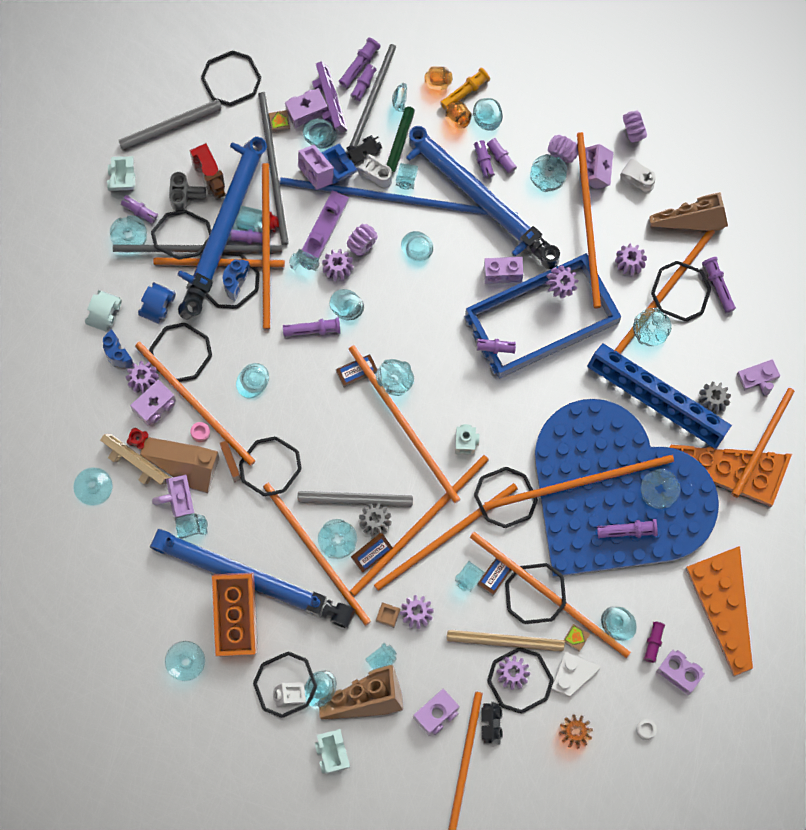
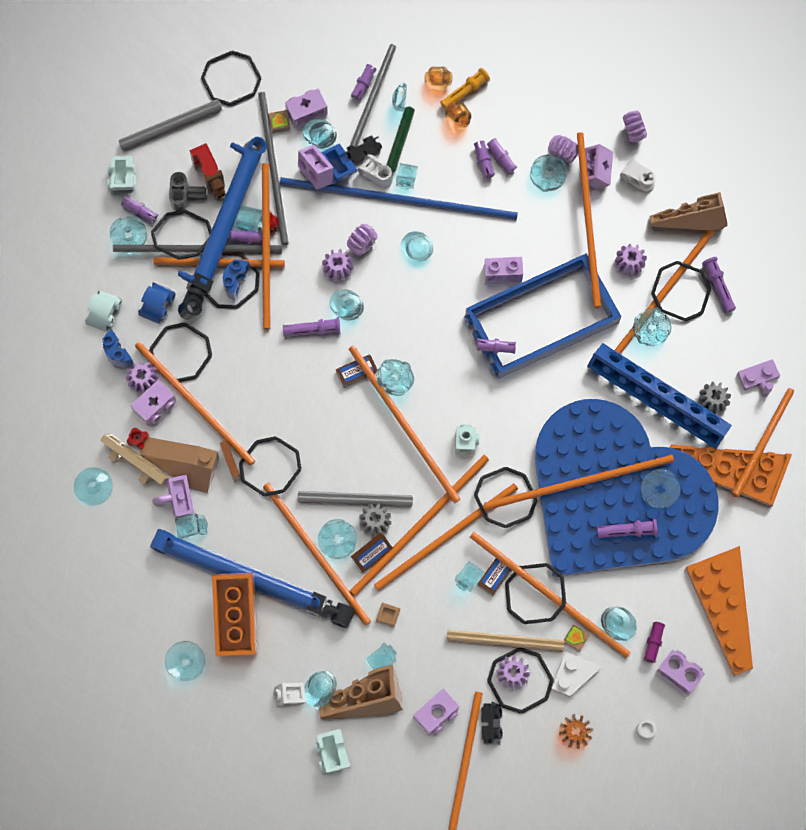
(200, 432): bright pink tile -> none
(252, 380): clear light blue hat -> none
(273, 660): black piece -> none
(307, 261): clear light blue bracket -> none
(325, 224): medium lavender hinge -> none
(326, 84): medium lavender hinge -> none
(364, 55): medium lavender pin -> none
(413, 605): lavender gear -> none
(487, 114): clear light blue hat -> none
(529, 237): blue piece -> none
(558, 287): lavender gear -> none

